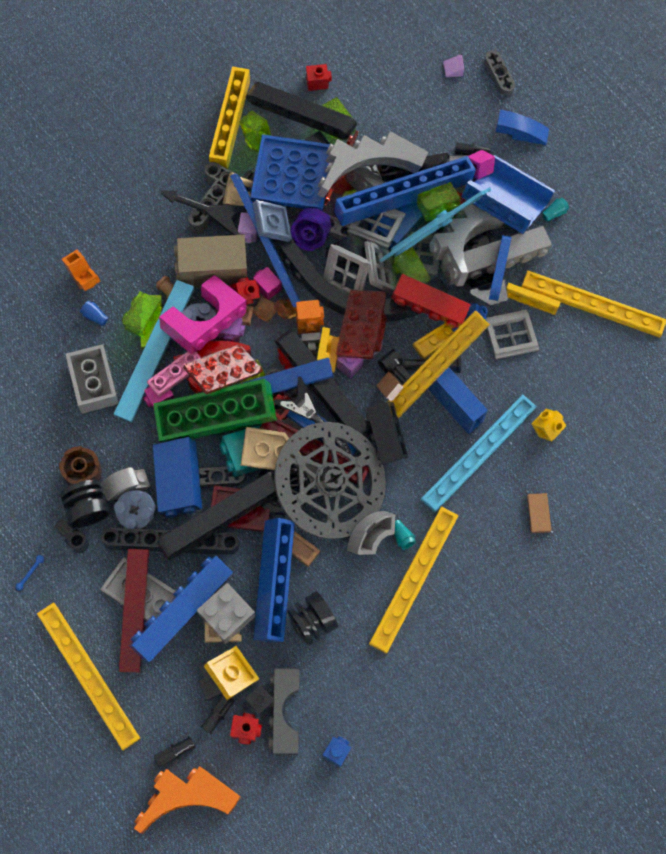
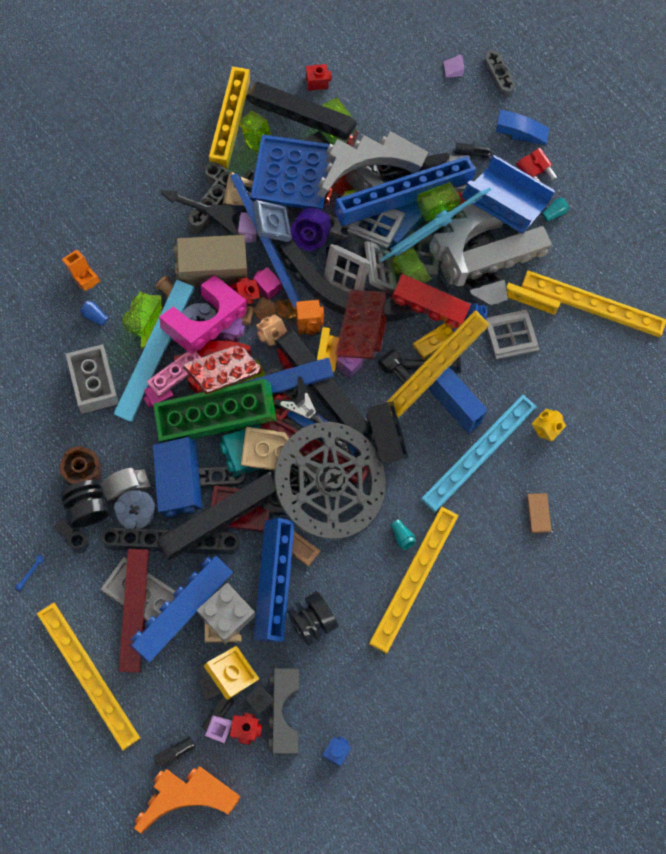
(219, 728): none -> lavender slope
(270, 329): none -> light nougat brick
(311, 341): light grey tile -> none
(370, 532): light grey brick -> none
(390, 386): medium nougat tile -> none
(483, 163): dark pink brick -> none
(500, 268): blue beam -> none
(536, 164): none -> red piece

